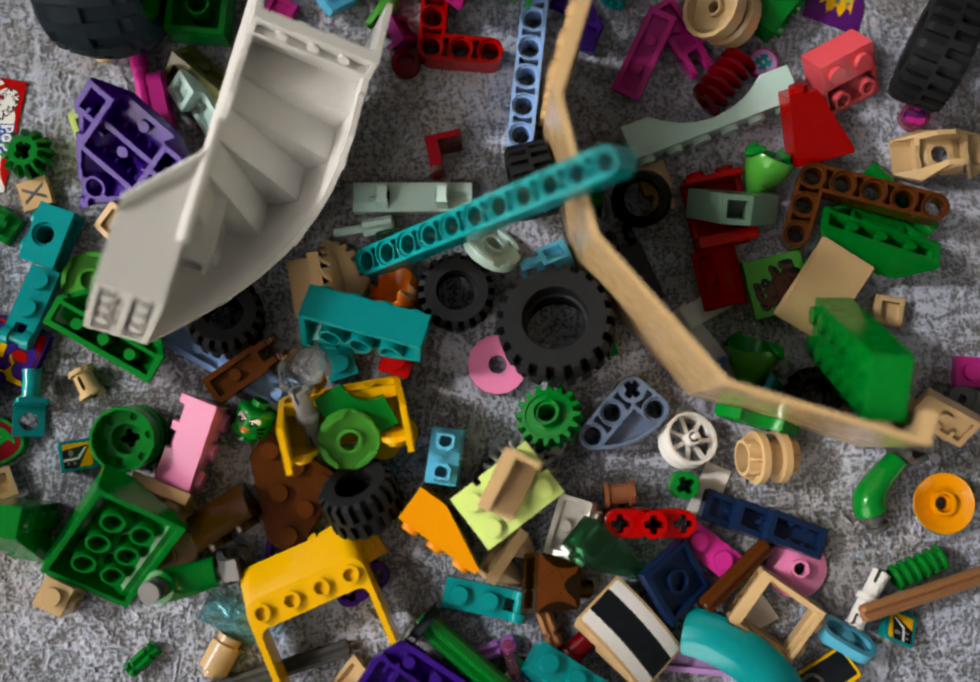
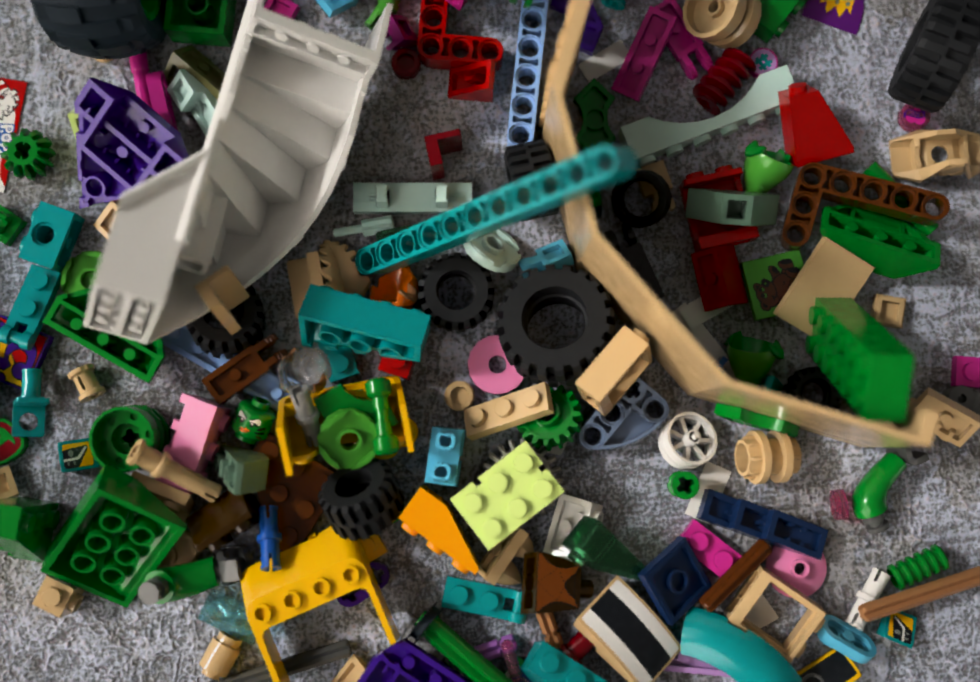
(35, 191): tan tile -> none
(142, 659): green piece -> none
(163, 466): none -> tan pin
(221, 294): none -> tan panel
(241, 469): none -> sand green slope
(269, 538): none -> blue pin
(385, 442): none -> green piece
(459, 395): none -> tan tile
(473, 81): none -> red slope
(508, 411): none -> tan plate
(509, 483): tan panel -> none
(593, 105): none -> green tile
(604, 61): none -> white sticker
(615, 370): none -> tan window
(619, 493): nougat bush -> none
(662, 526): red axle -> none
(839, 504): none -> clear pink tile
(842, 70): coral slope -> none
(957, 503): light orange dish -> none

